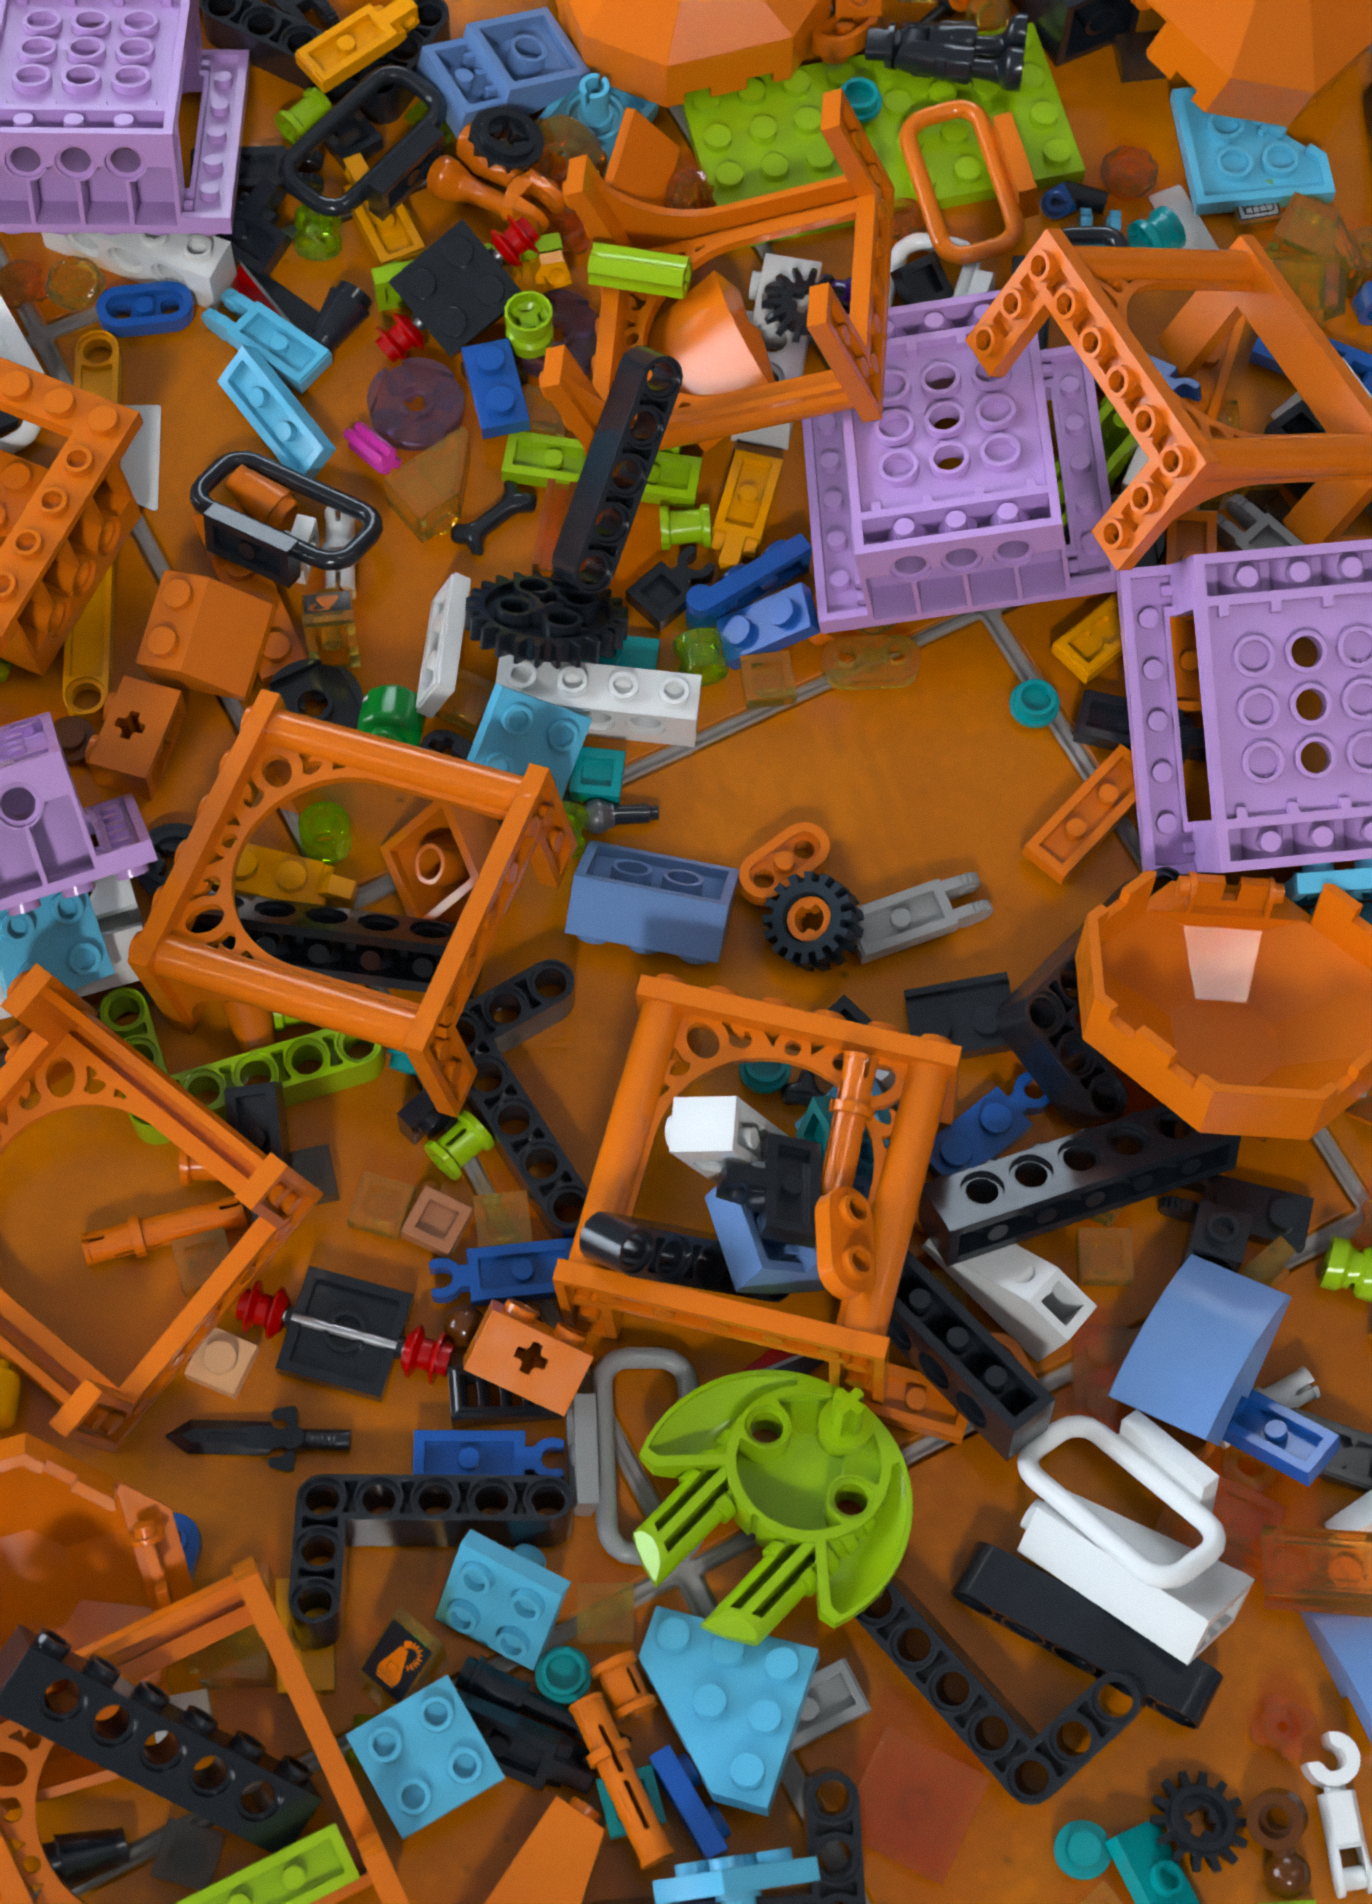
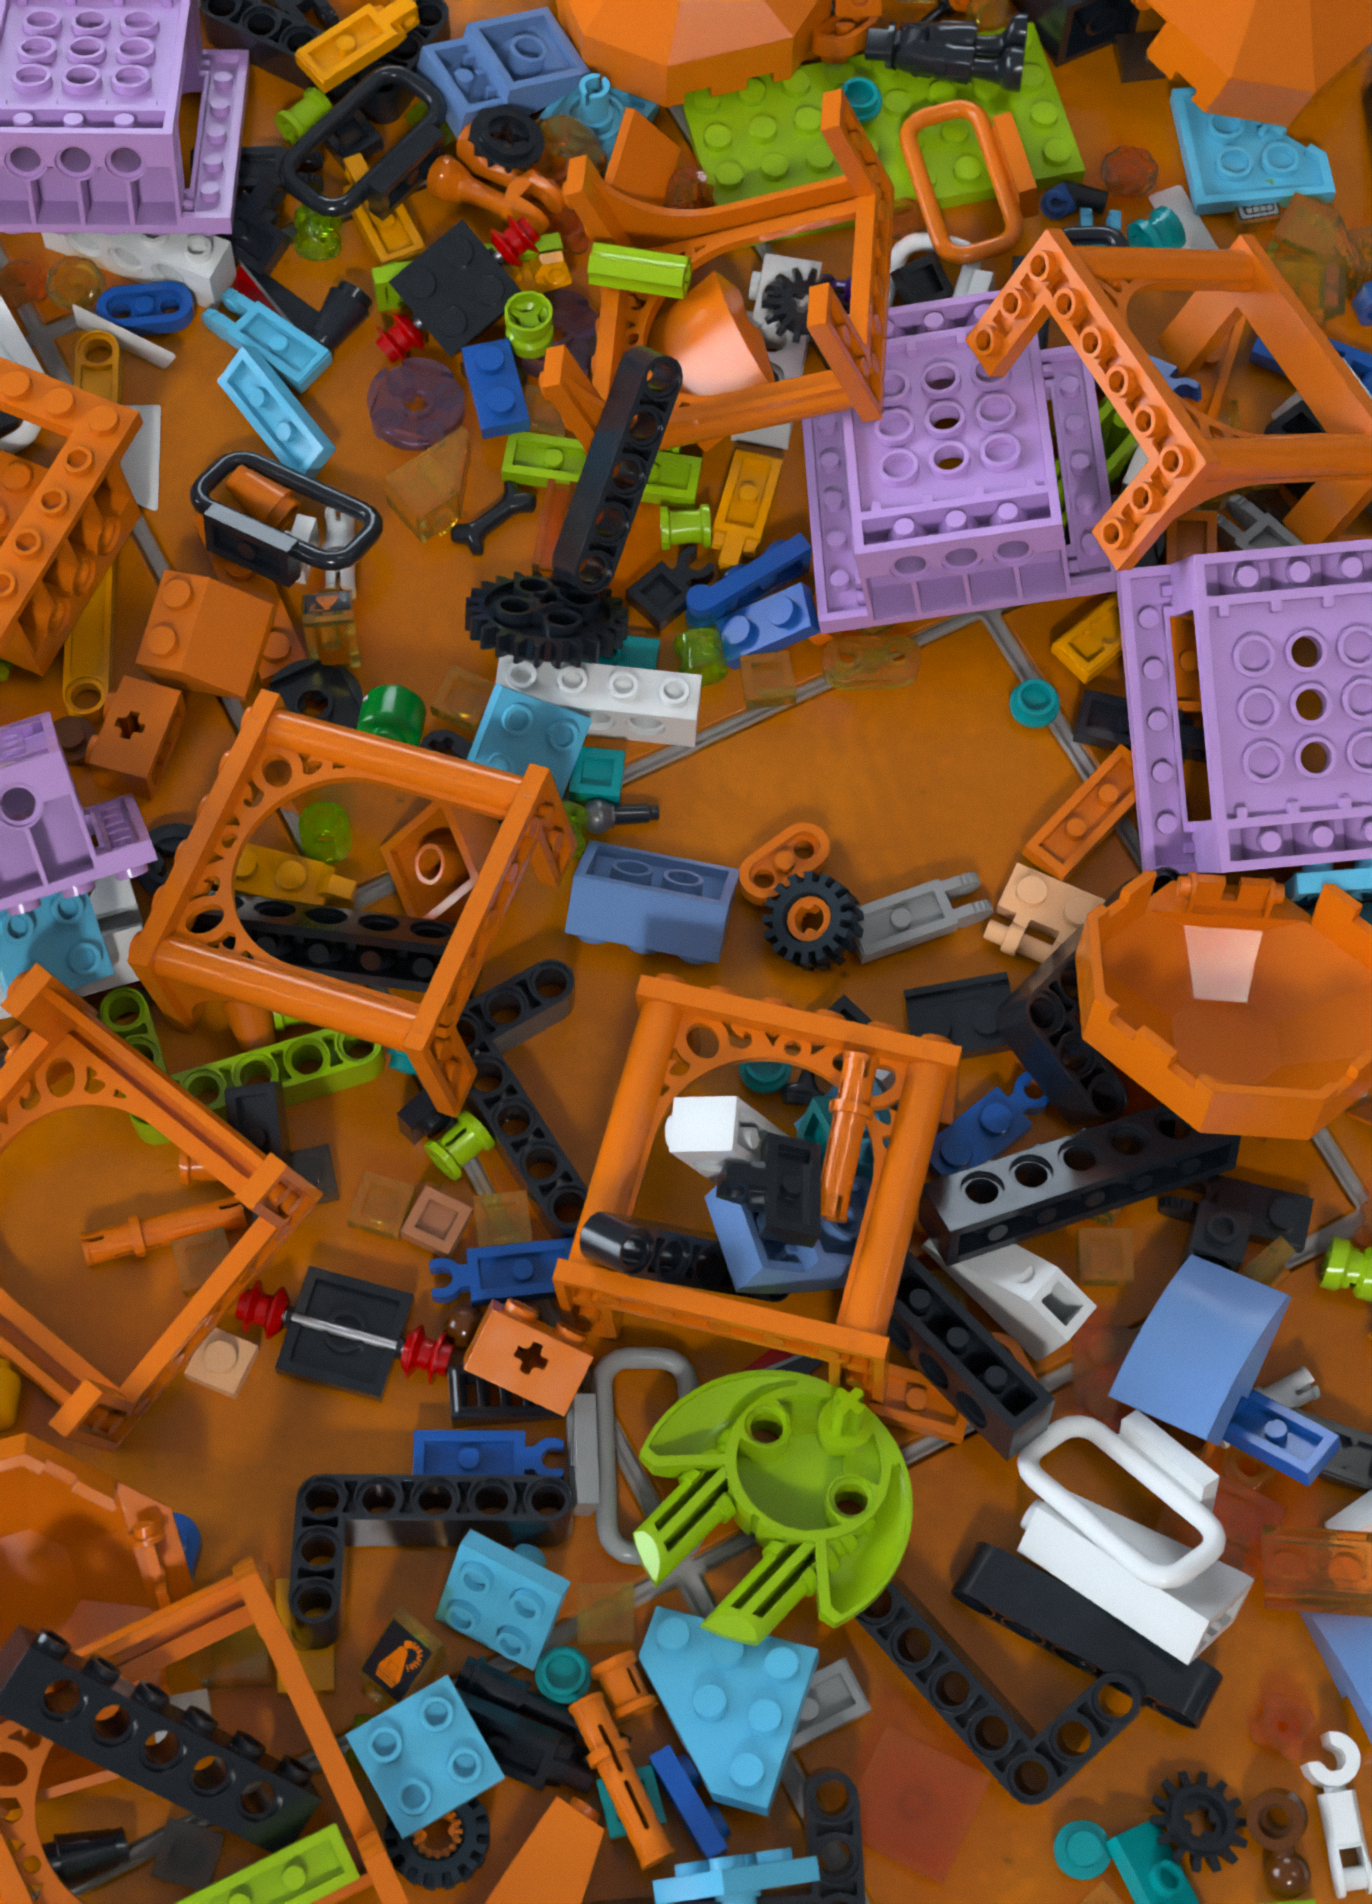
(126, 339): none -> white sticker
(259, 1438): black sword -> none
(372, 448): dark pink axle -> none
(442, 645): white tile -> none
(451, 1865): none -> black bush
(845, 1242): orange plate -> none
(1042, 905): none -> light nougat plate

